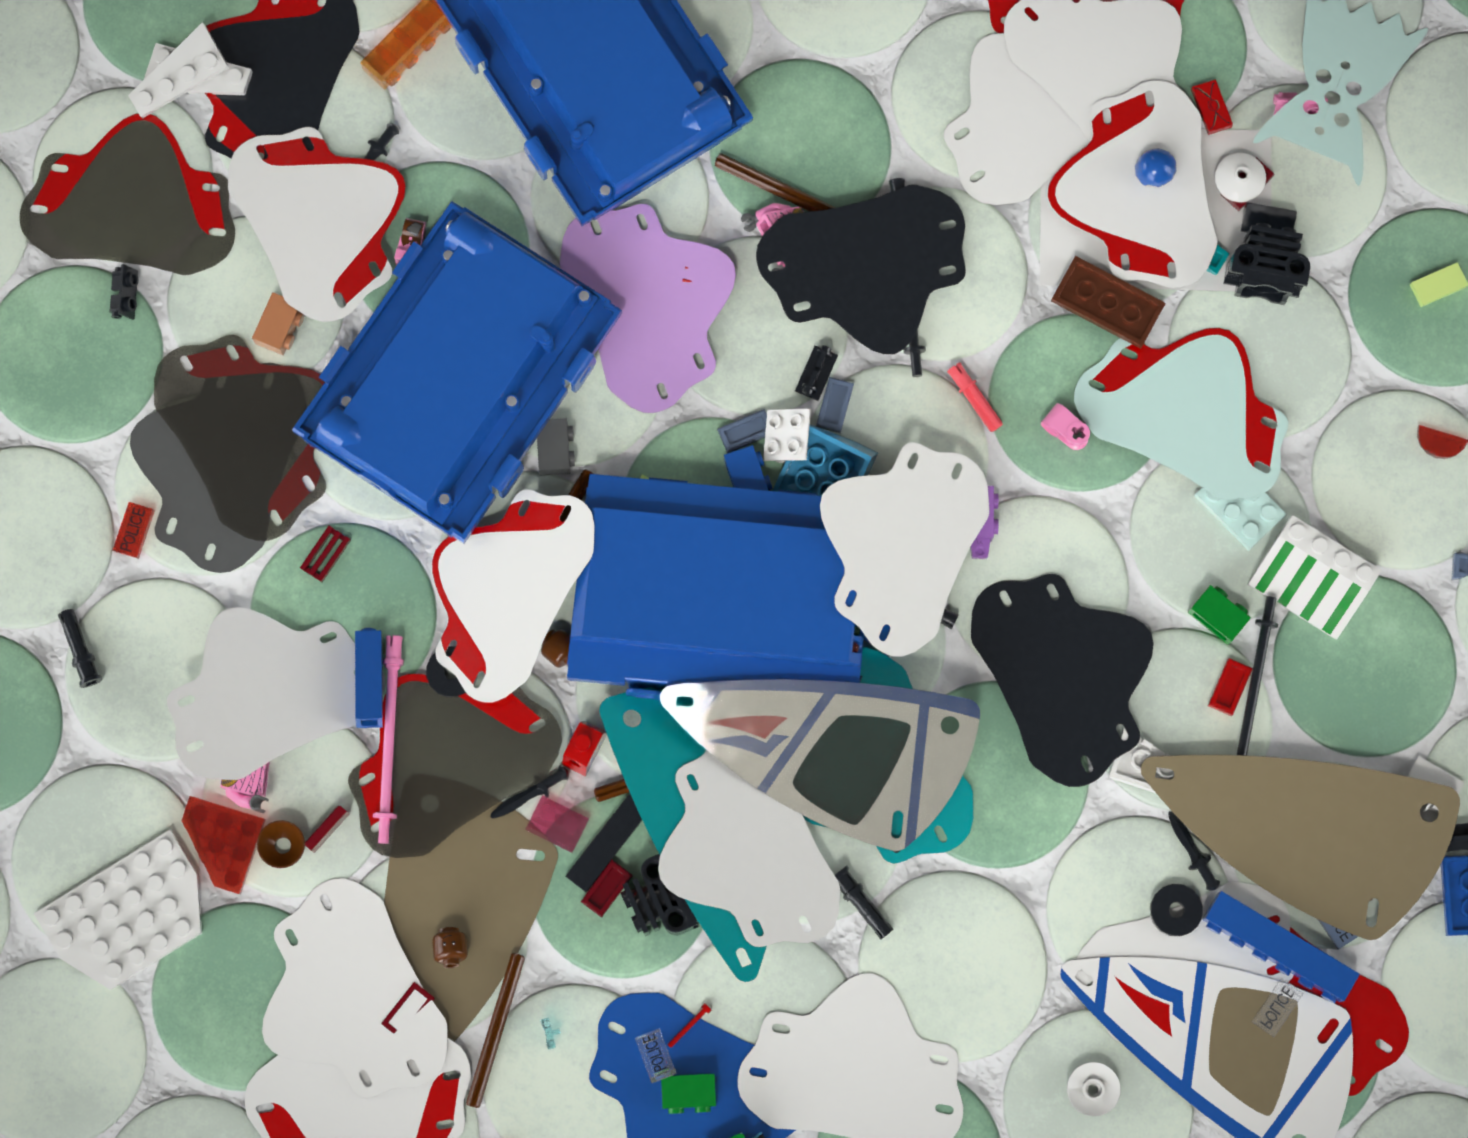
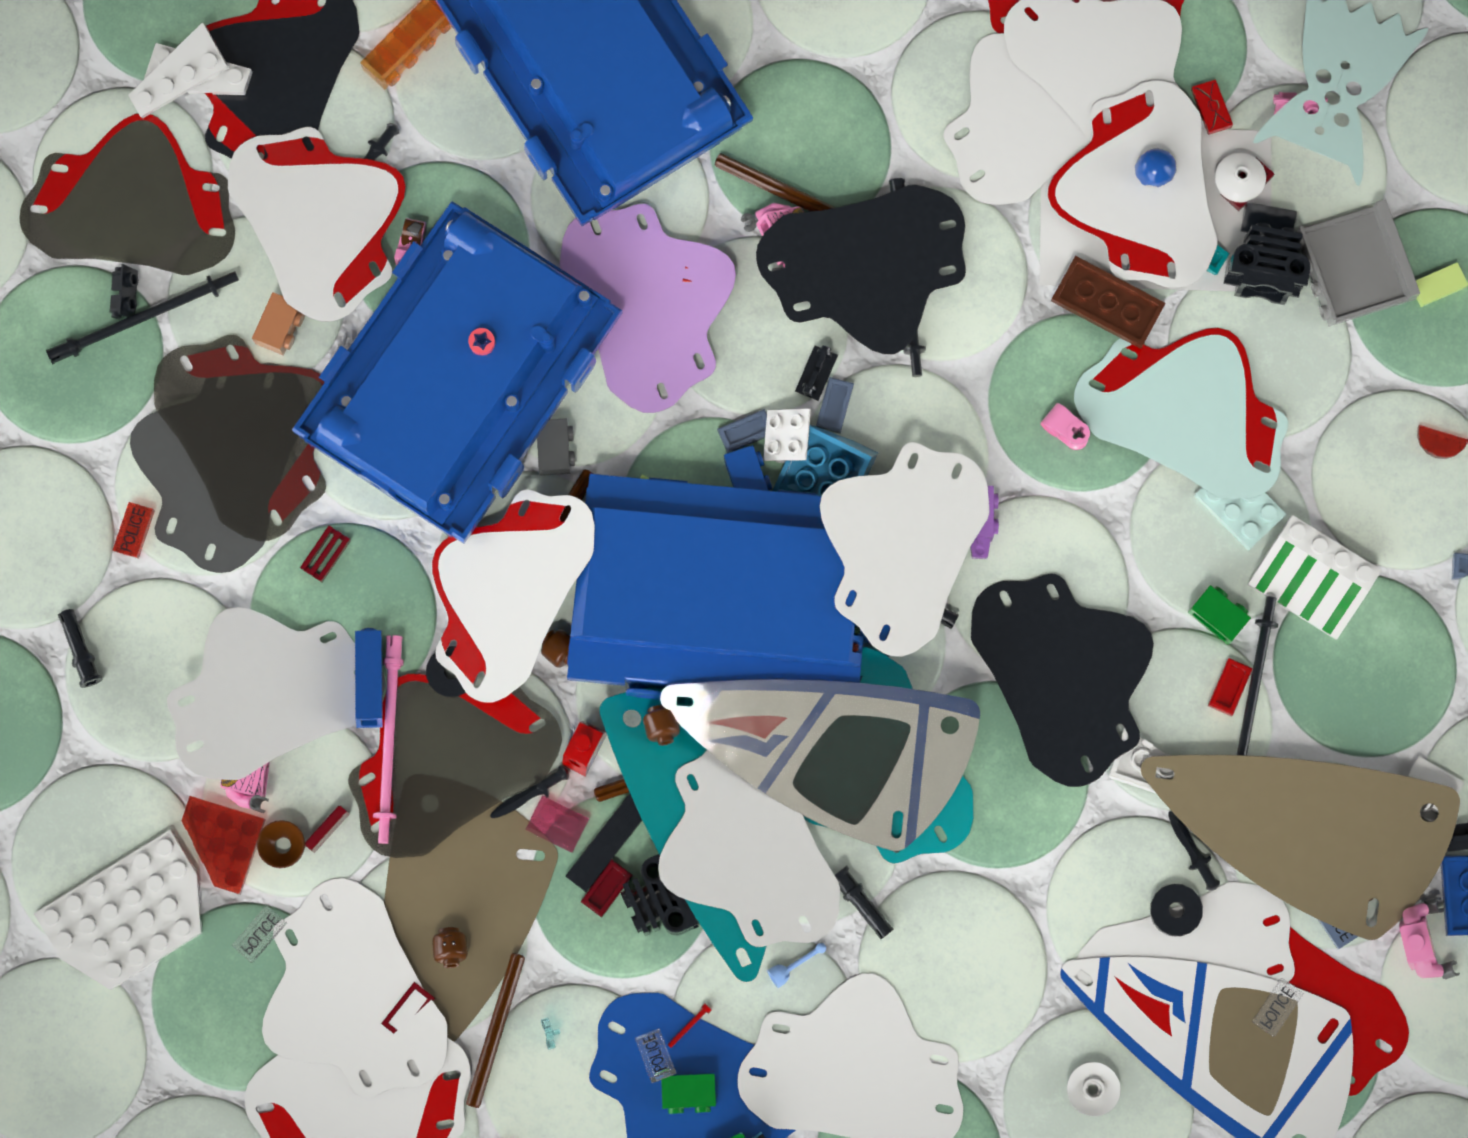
(74, 346): none -> black bar
(259, 934): none -> clear tile
(481, 341): none -> coral tile
(661, 725): none -> reddish brown head
(780, 974): none -> light blue hinge
(975, 397): coral axle -> none
(1281, 947): blue brick -> none
(1358, 264): none -> light grey panel
(1419, 944): none -> bright pink torso

